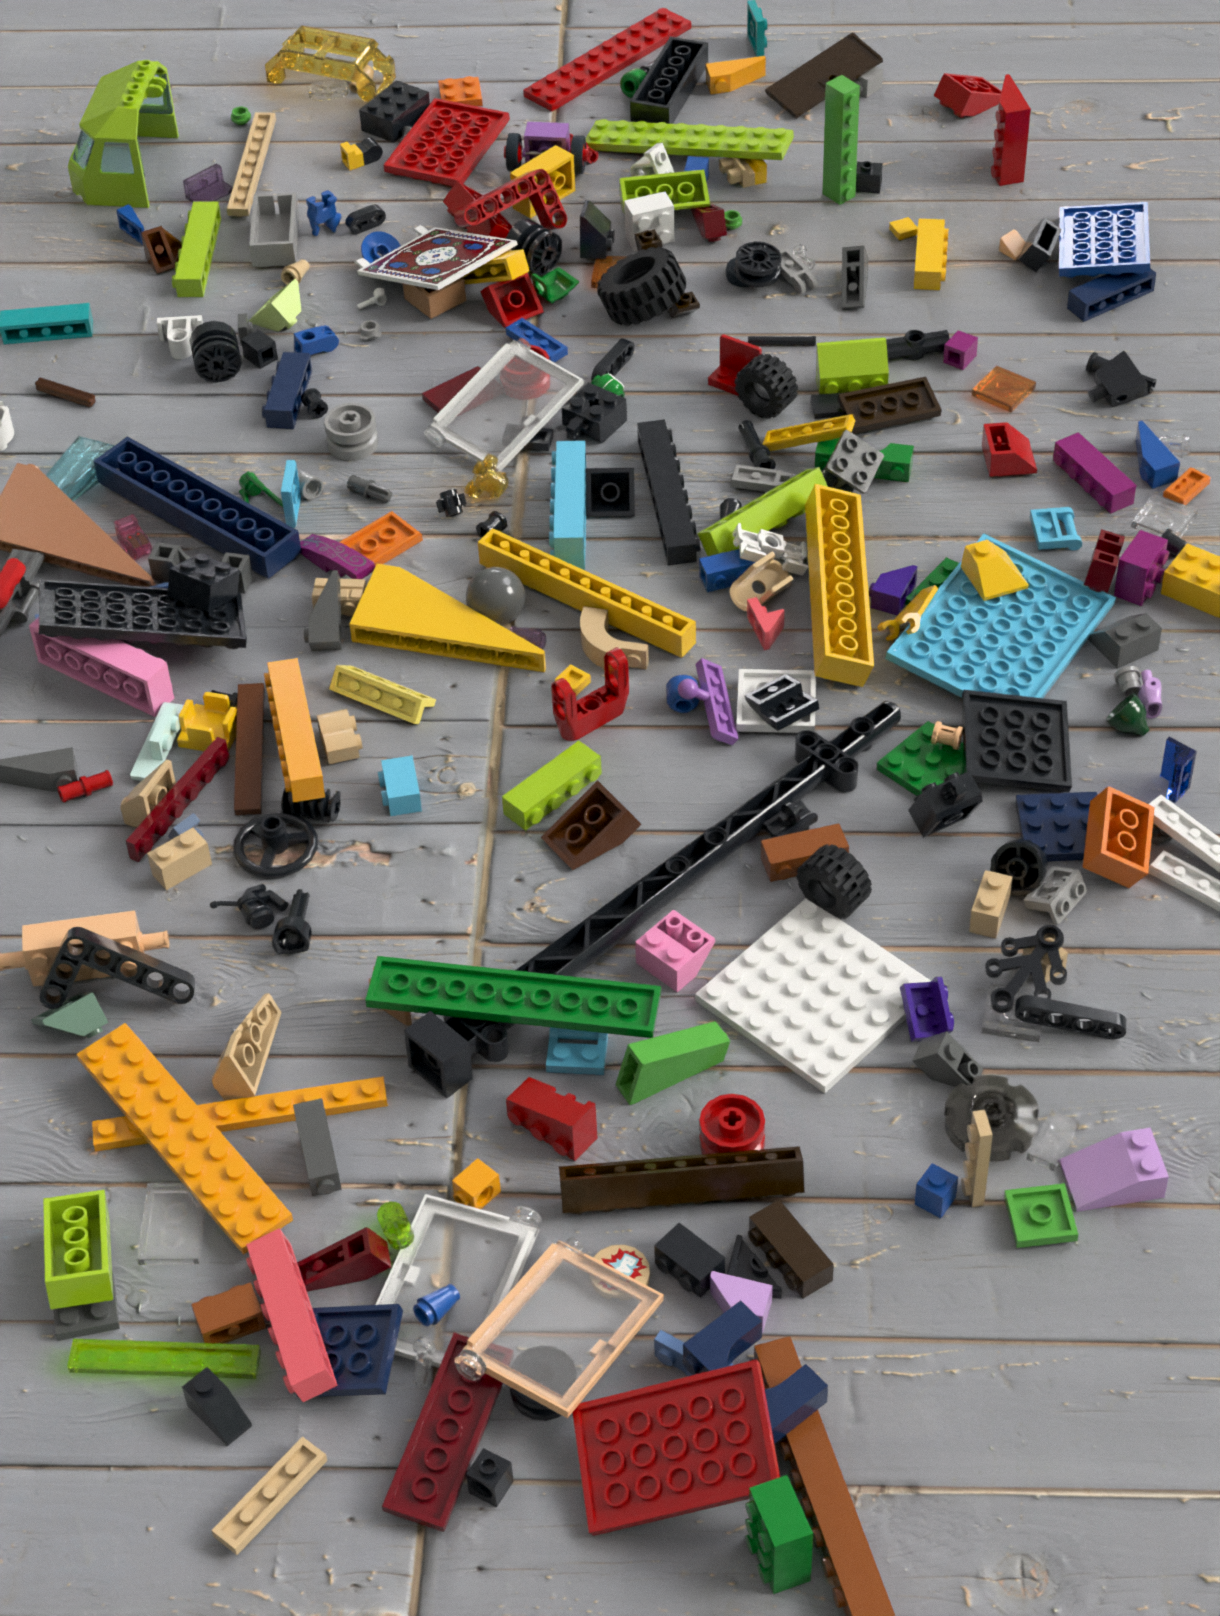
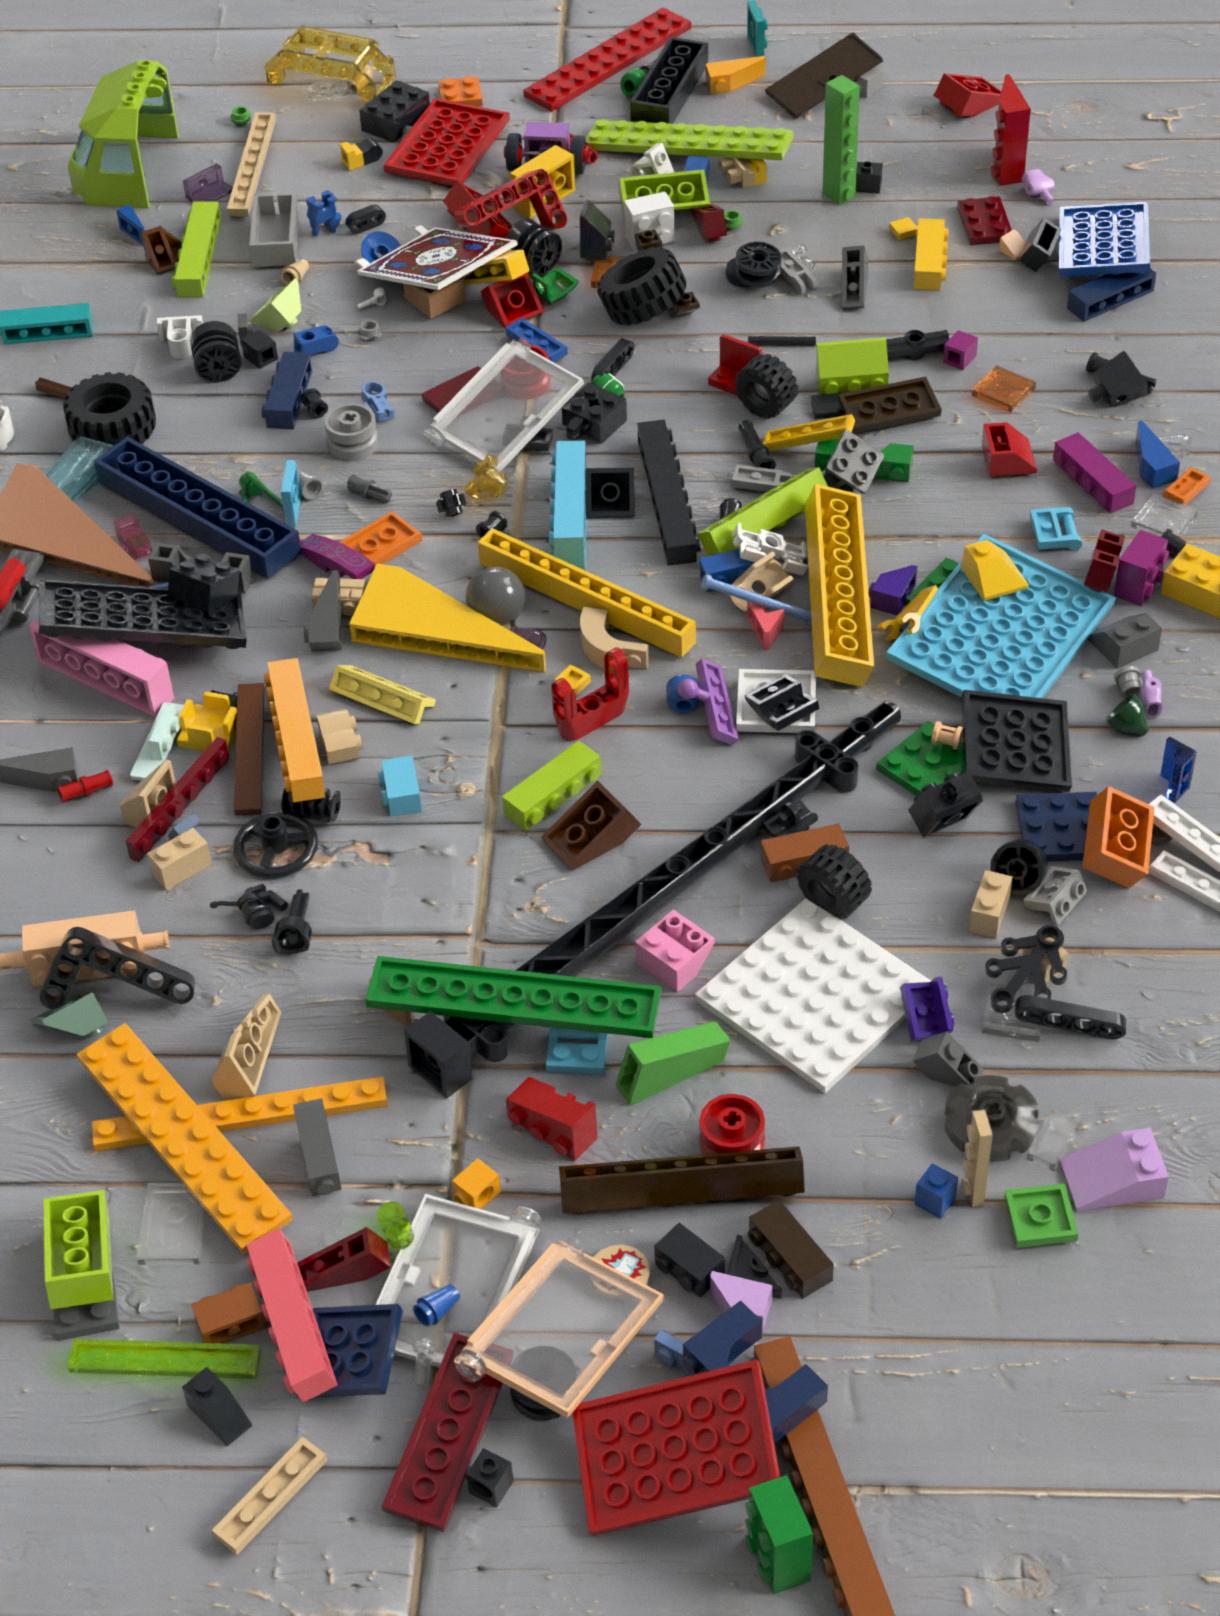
(110, 409): none -> black tyre
(378, 402): none -> medium blue piece
(708, 582): none -> medium blue bar
(983, 219): none -> dark red plate
(1038, 184): none -> lavender piece

